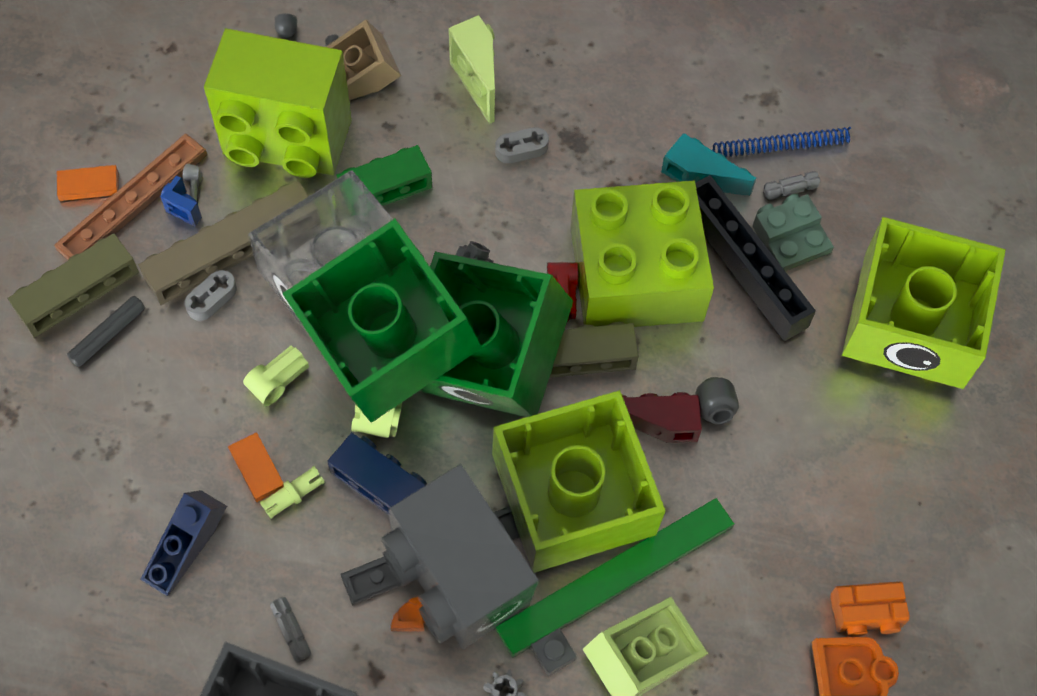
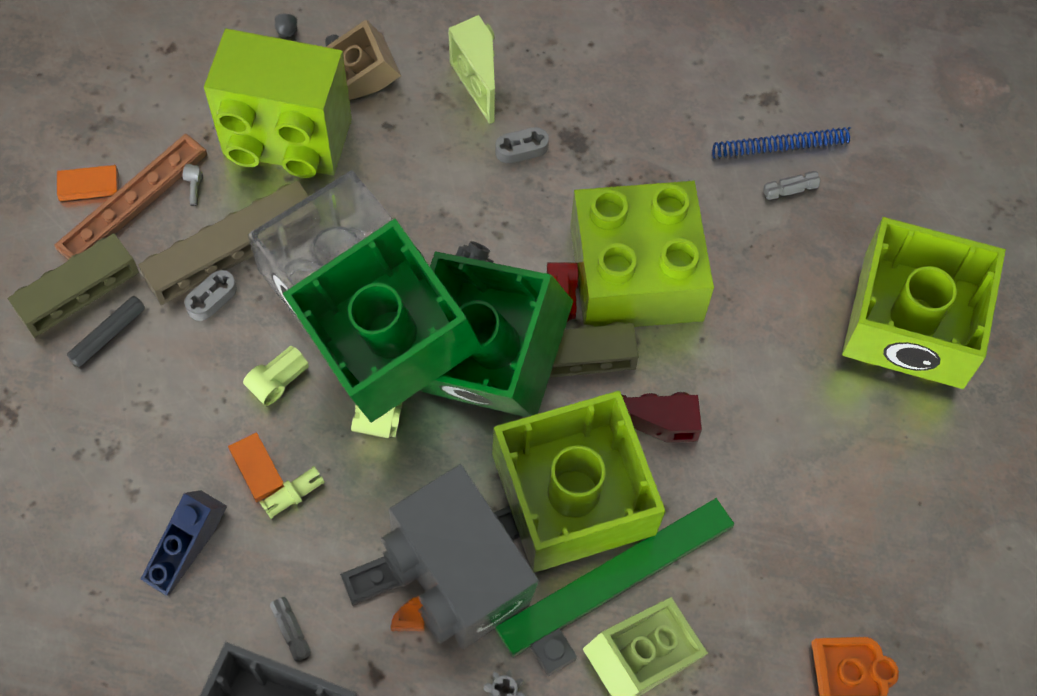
(179, 203): blue bracket -> none
(373, 474): dark blue brick -> none
(395, 175): green brick -> none
(693, 161): teal slope -> none
(717, 400): dark grey head -> none
(752, 262): black brick -> none
(792, 231): sand green plate -> none
(869, 608): orange brick -> none

